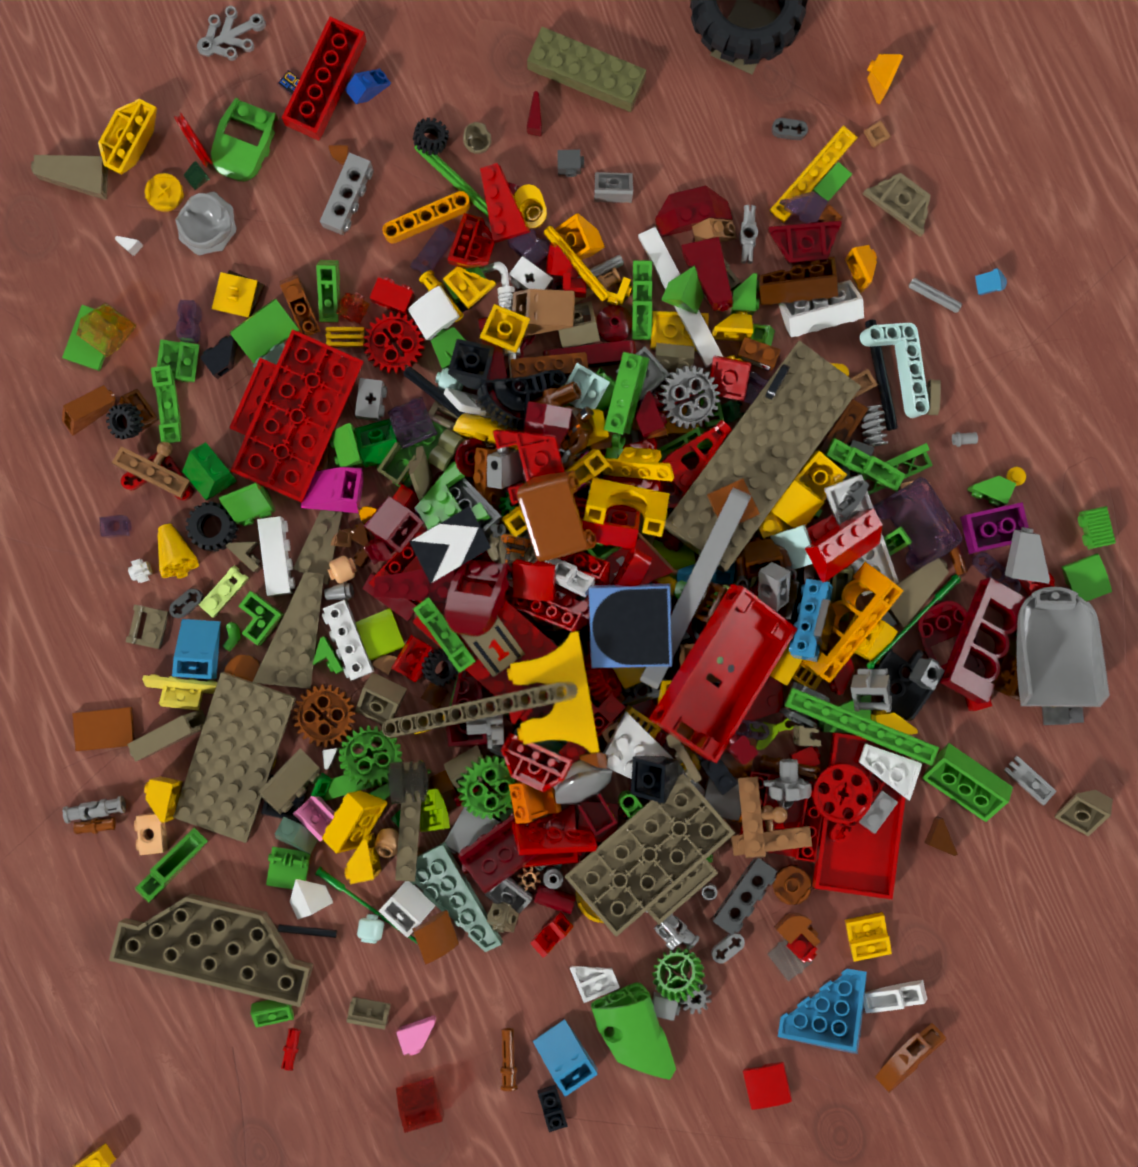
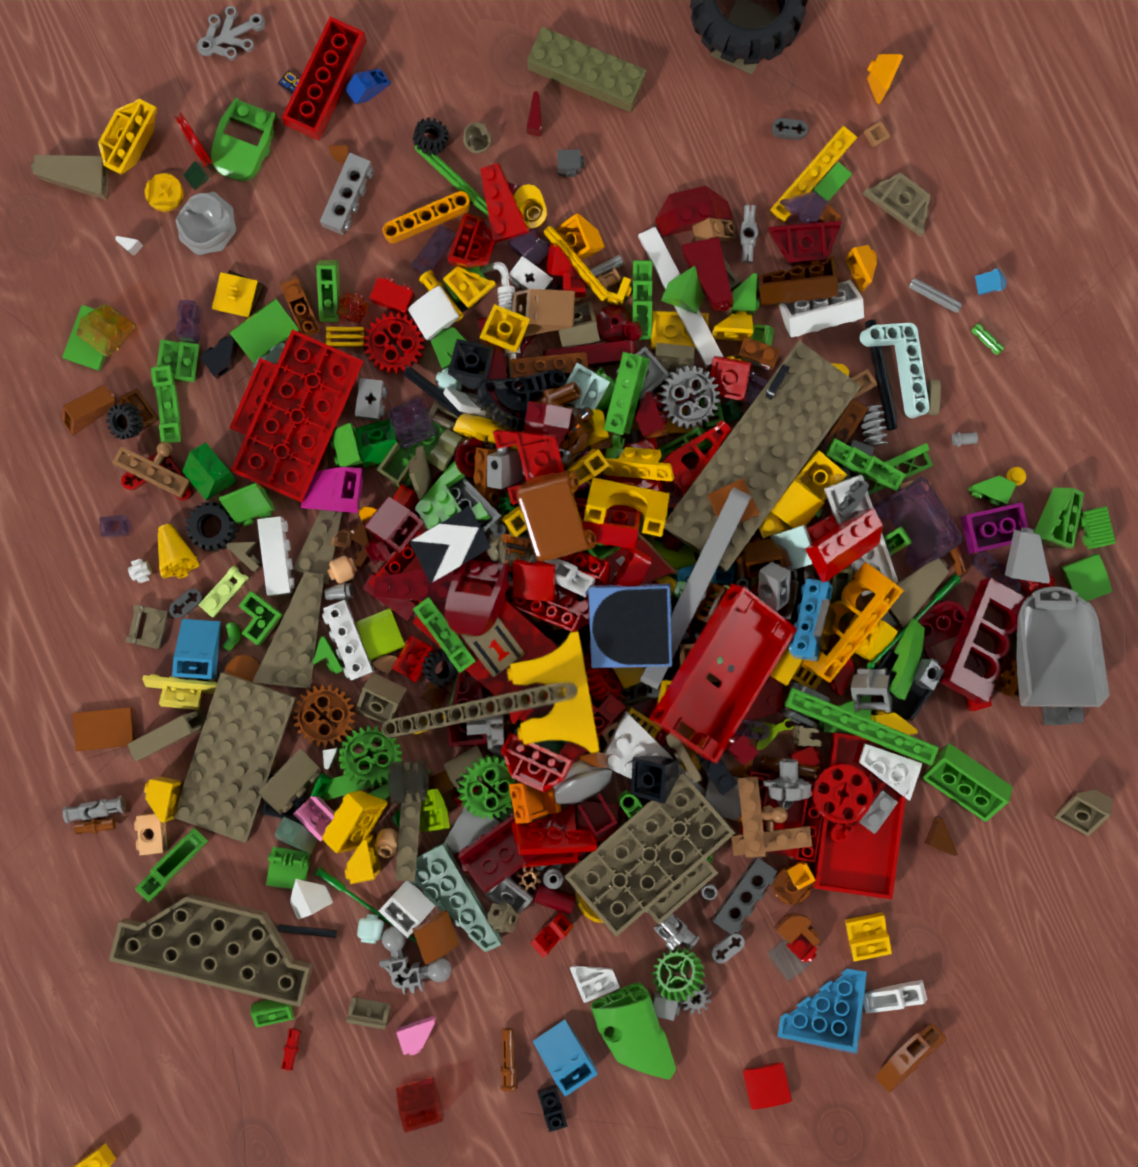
(394, 942): none -> light grey piece
(613, 187): light grey slope -> none
(632, 330): none -> dark red tile
(800, 875): none -> light orange panel
(909, 655): none -> bright green slope
(988, 339): none -> bright green axle
(1030, 781): light grey hinge -> none
(1060, 518): none -> bright green wedge

